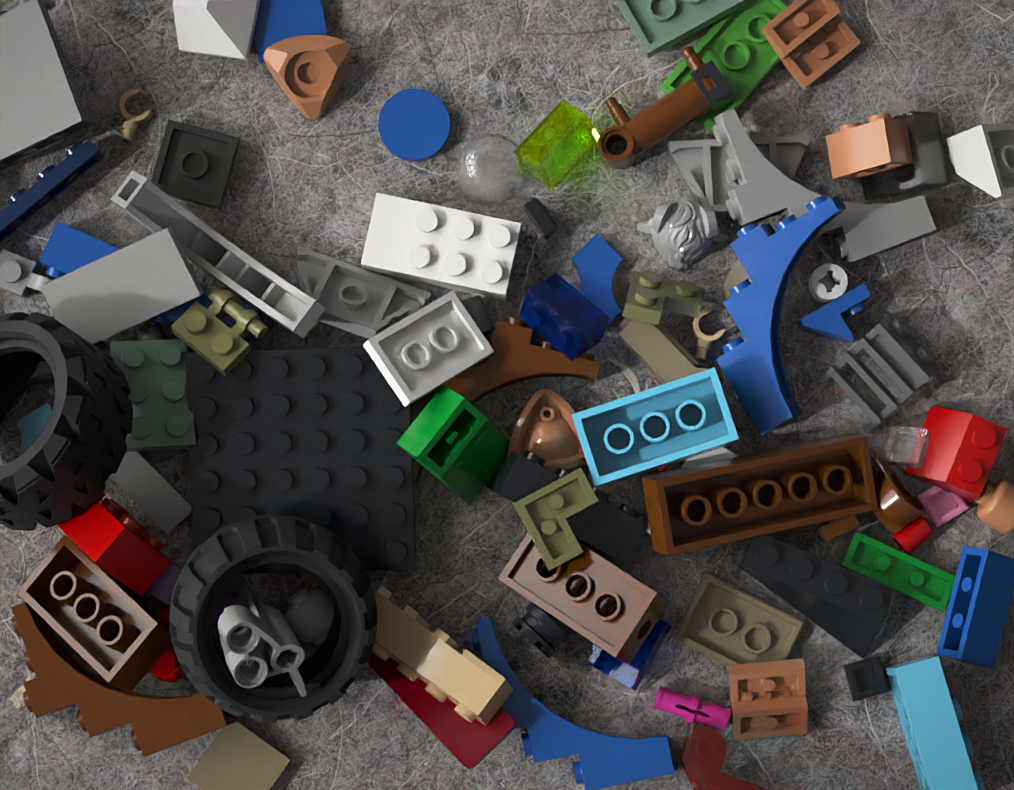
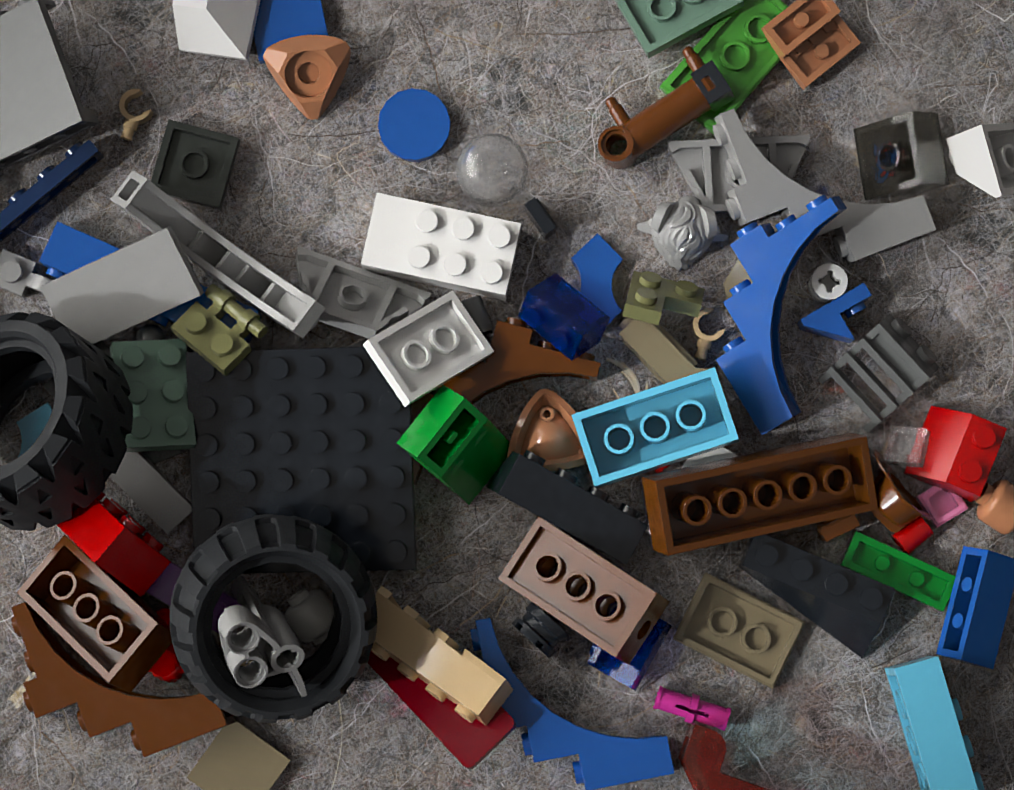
(546, 514): olive plate -> none
(557, 145): clear neon green brick -> none
(768, 699): nougat slope -> none
(866, 678): black tile -> none
(869, 147): nougat brick -> none

